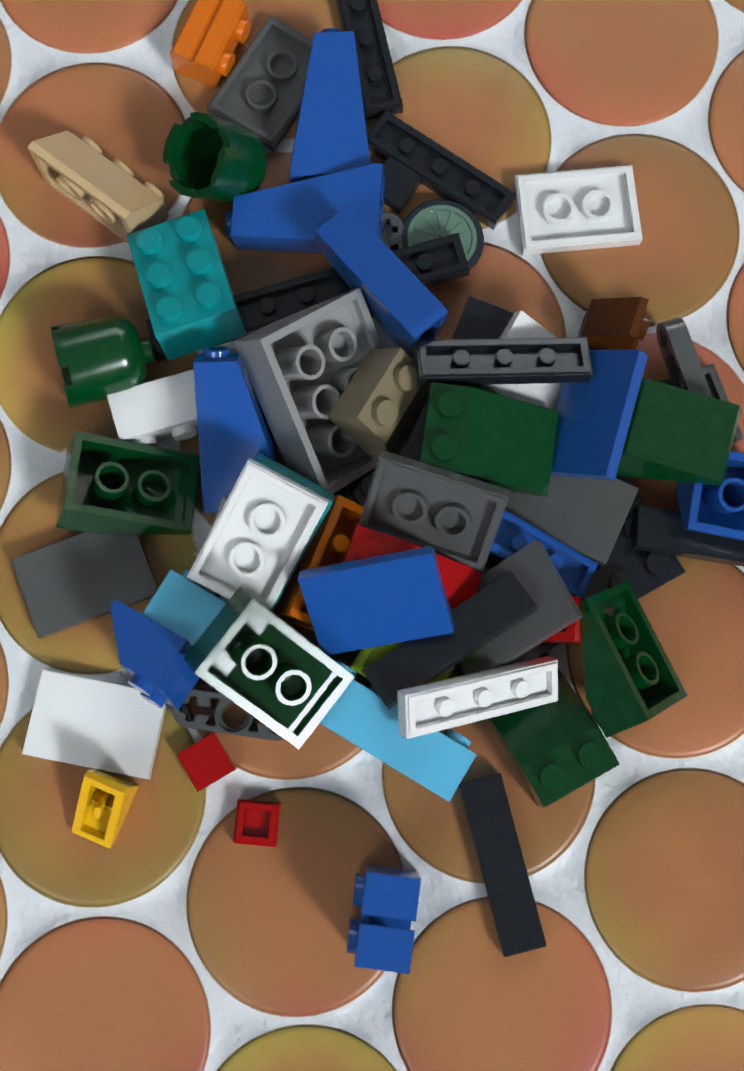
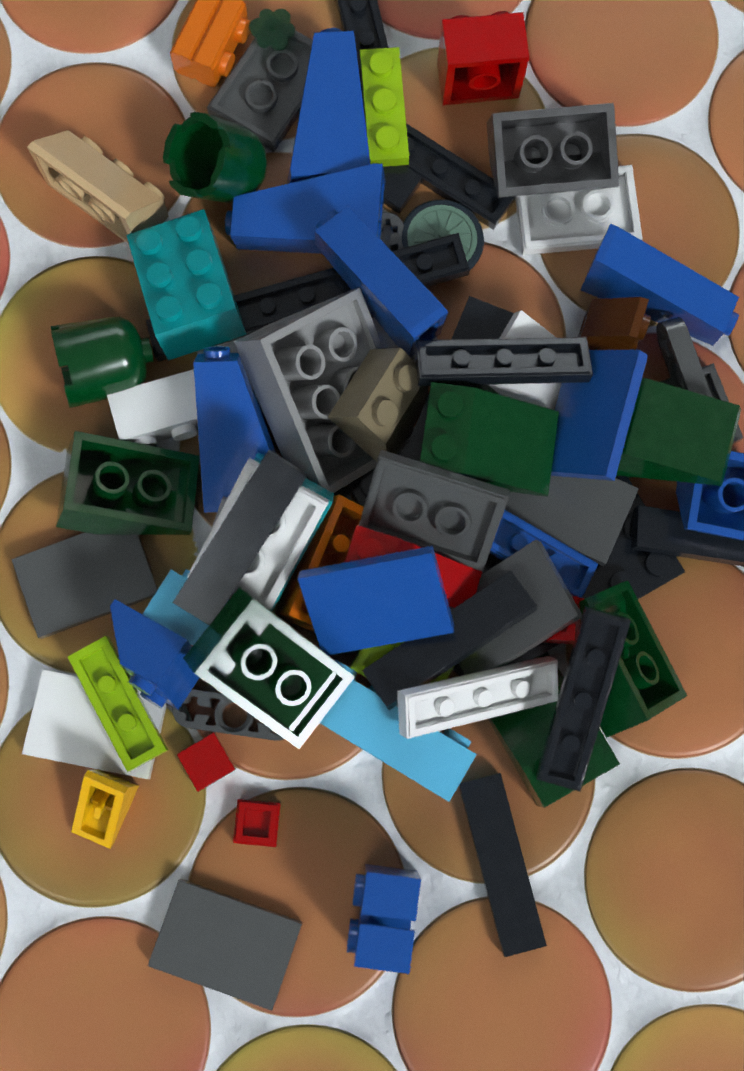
(117, 704): none -> lime plate
(225, 944): none -> dark grey tile
(240, 537): none -> black tile
(271, 21): none -> clear green plant
(384, 106): none -> lime plate
(482, 58): none -> red brick
(553, 150): none -> flat silver slope
(582, 698): none -> black tile
(635, 269): none -> blue slope

